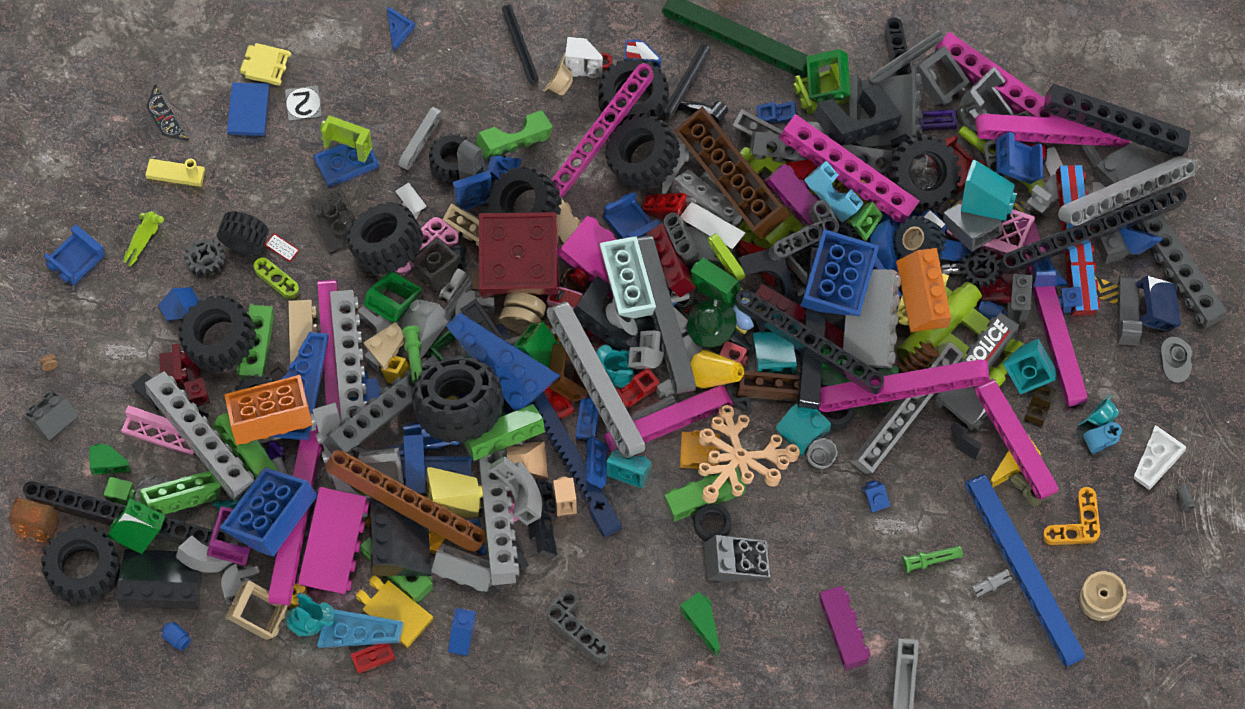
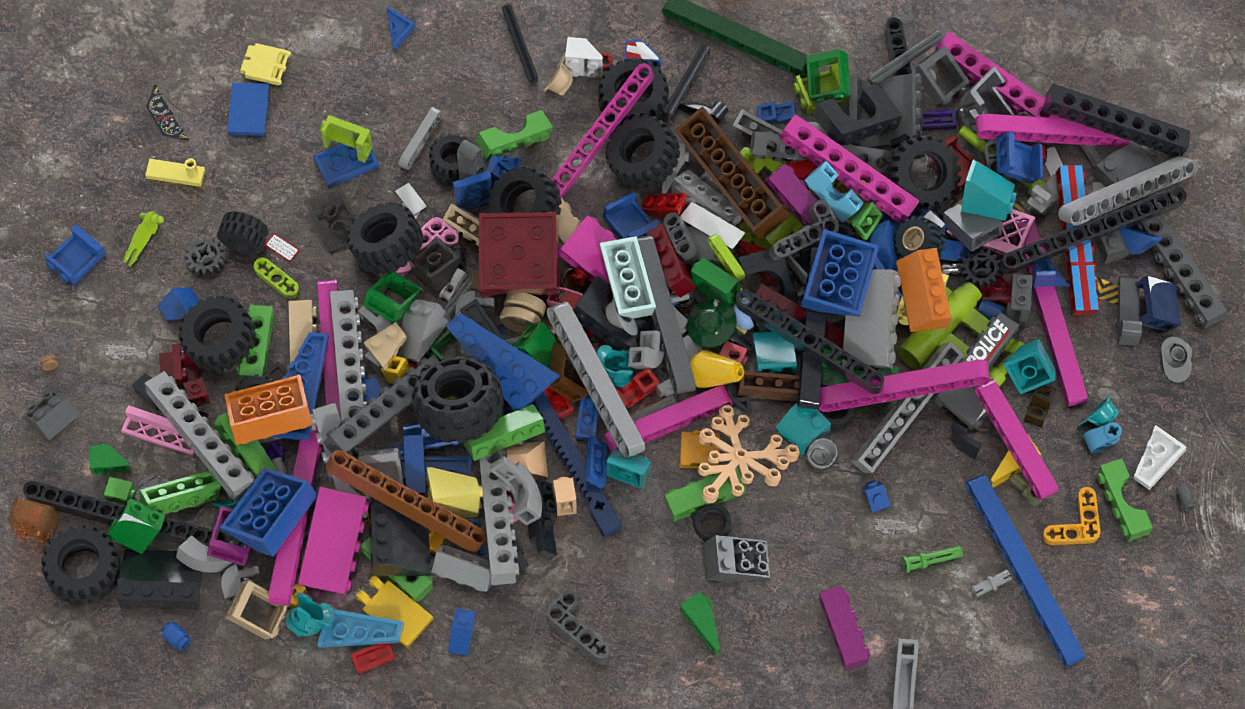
(303, 103): sticker -> none
(413, 346): bright green pin -> none
(921, 358): reddish brown piece -> none
(1070, 298): blue bracket -> none
(1102, 596): tan wheel -> none
(1133, 522): none -> bright green arch

